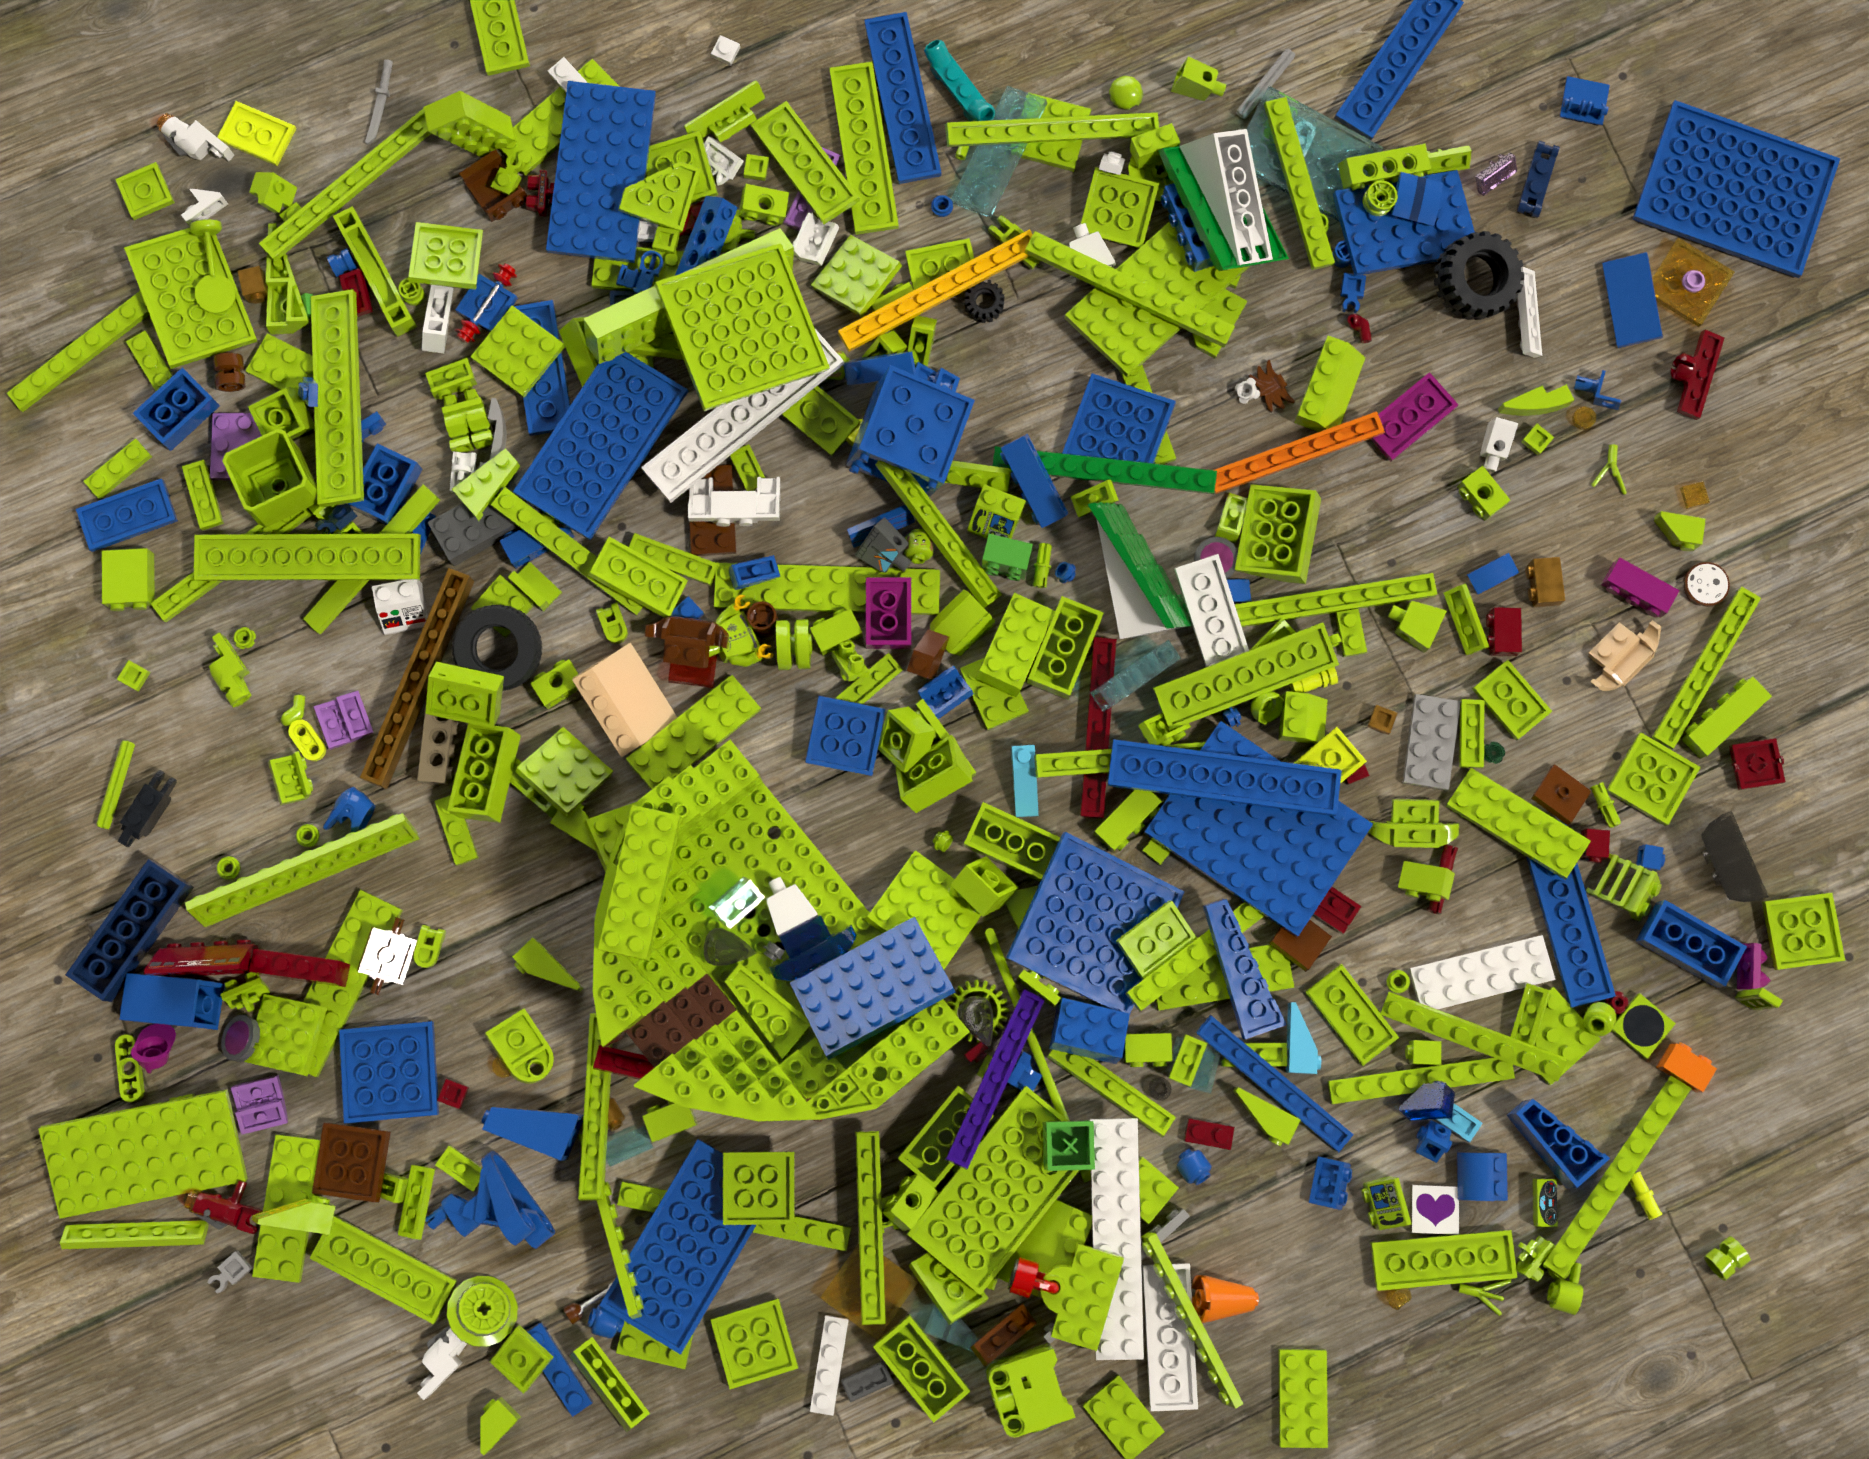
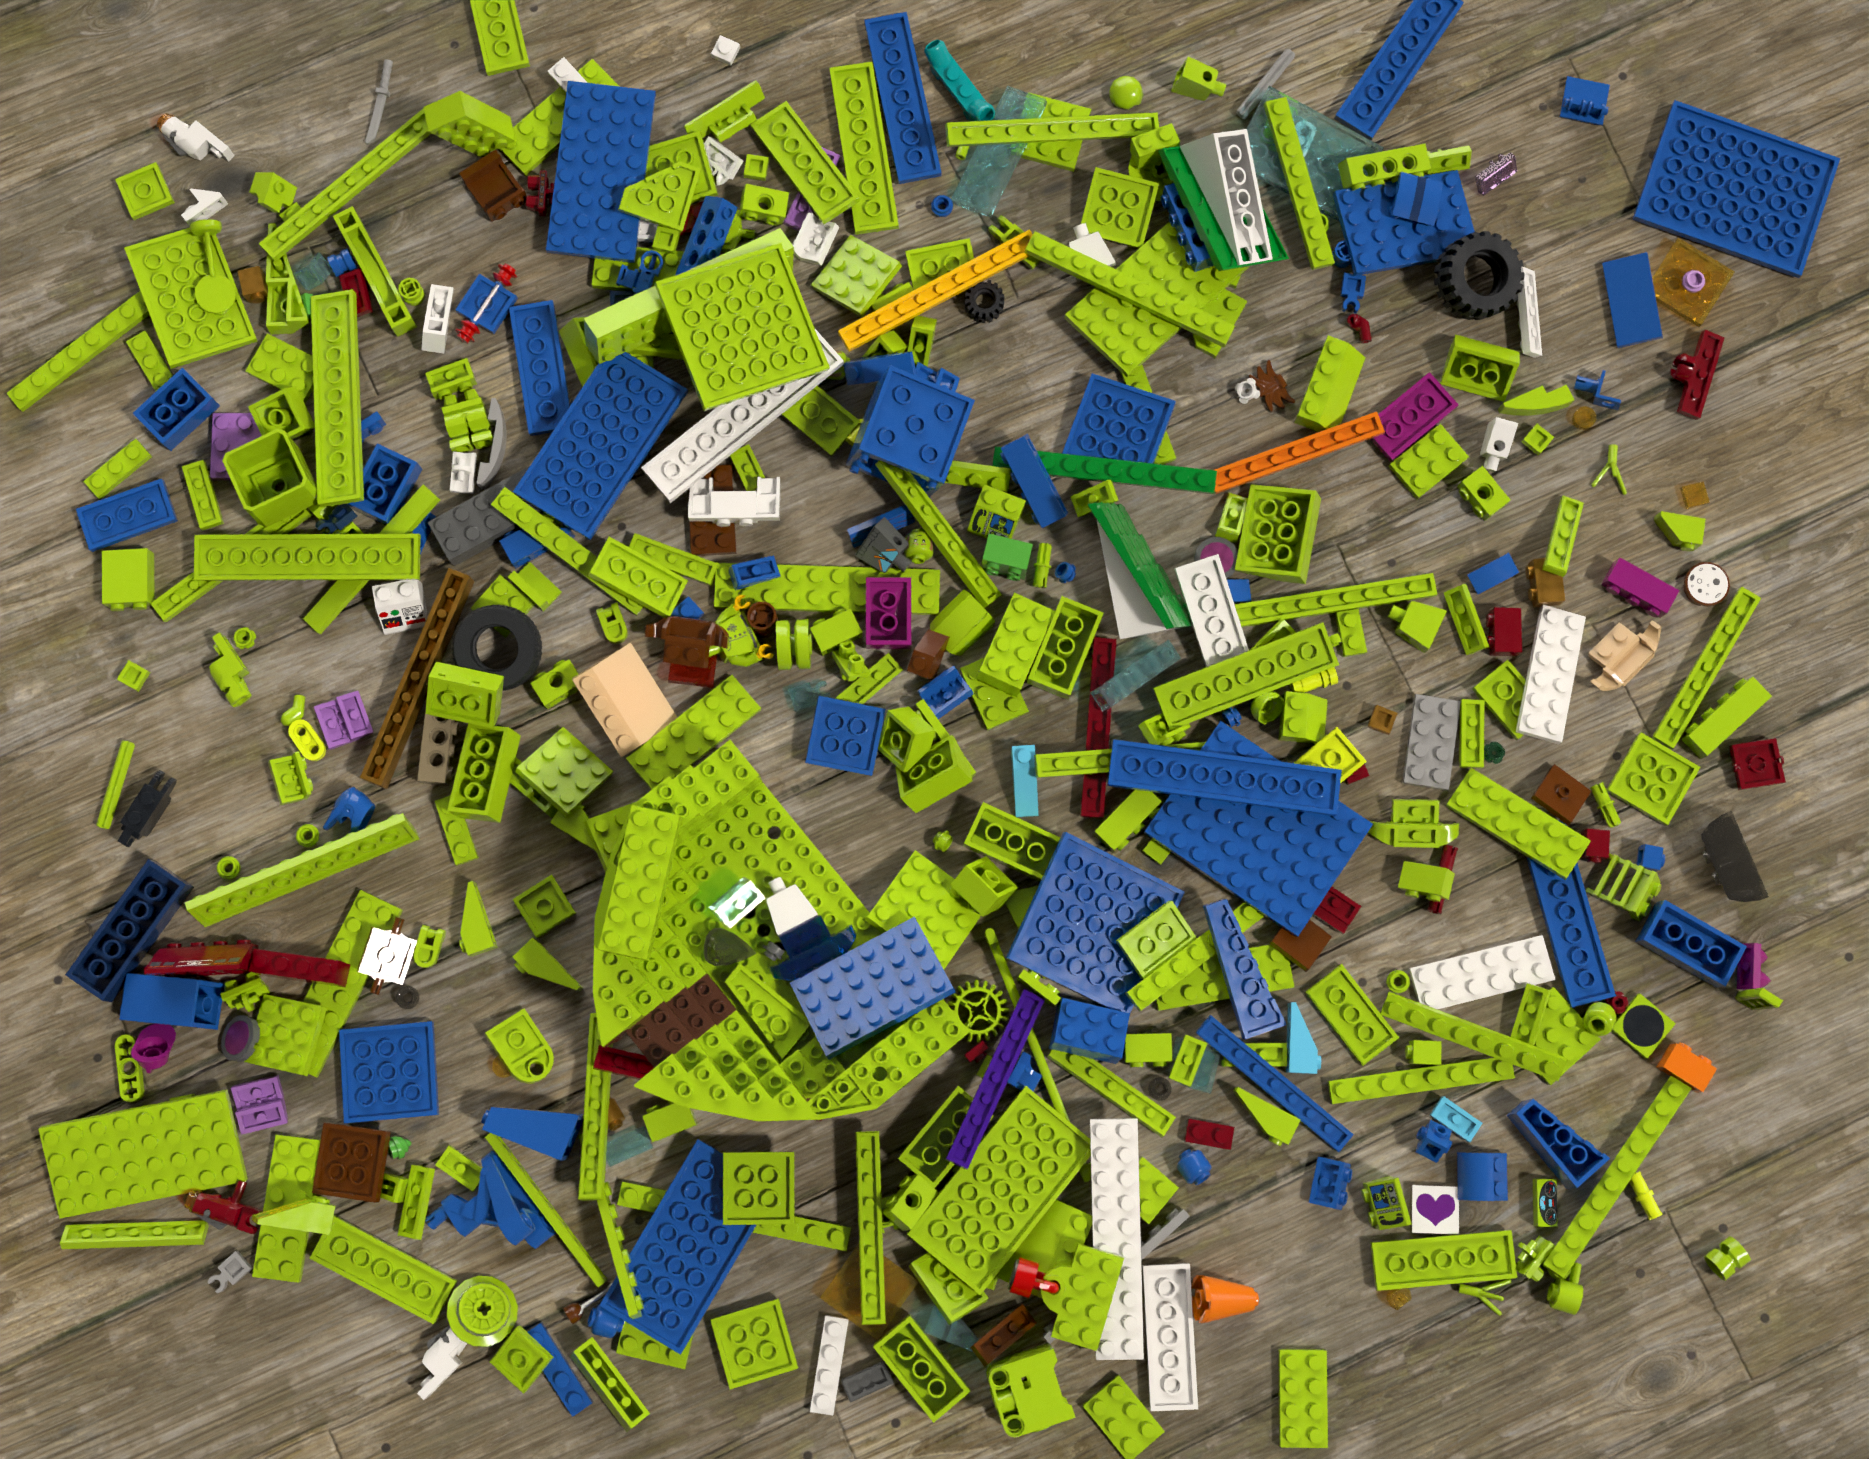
(229, 374): reddish brown wheel -> none
(256, 133): neon yellow tile -> none
(308, 391): blue plate -> none
(313, 271): none -> clear light blue panel
(398, 1147): none -> bright green plate
(401, 994): none -> clear smoke plate
(445, 255): lime plate -> none
(453, 1093): dark red plate -> none
(475, 927): none -> lime slope
(484, 483): lime wing -> none
(495, 1423): lime slope -> none
(507, 179): lime plate -> none
(518, 351): lime plate -> none
(544, 906): none -> lime tile
(547, 1209): none -> lime tile
(804, 696): none -> clear light blue plate
(978, 1018): clear smoke piece -> none
(1068, 1145): bright green brick -> none
(1112, 163): white plate -> none
(1187, 1312): lime plate -> none
(1376, 190): lime wheel -> none
(1428, 461): none -> lime plate
(1429, 1102): clear blue slope -> none
(1480, 368): none -> lime slope
(1537, 179): dark blue plate -> none
(1550, 674): none -> white plate
(1563, 536): none -> lime tile
(1803, 931): lime plate -> none

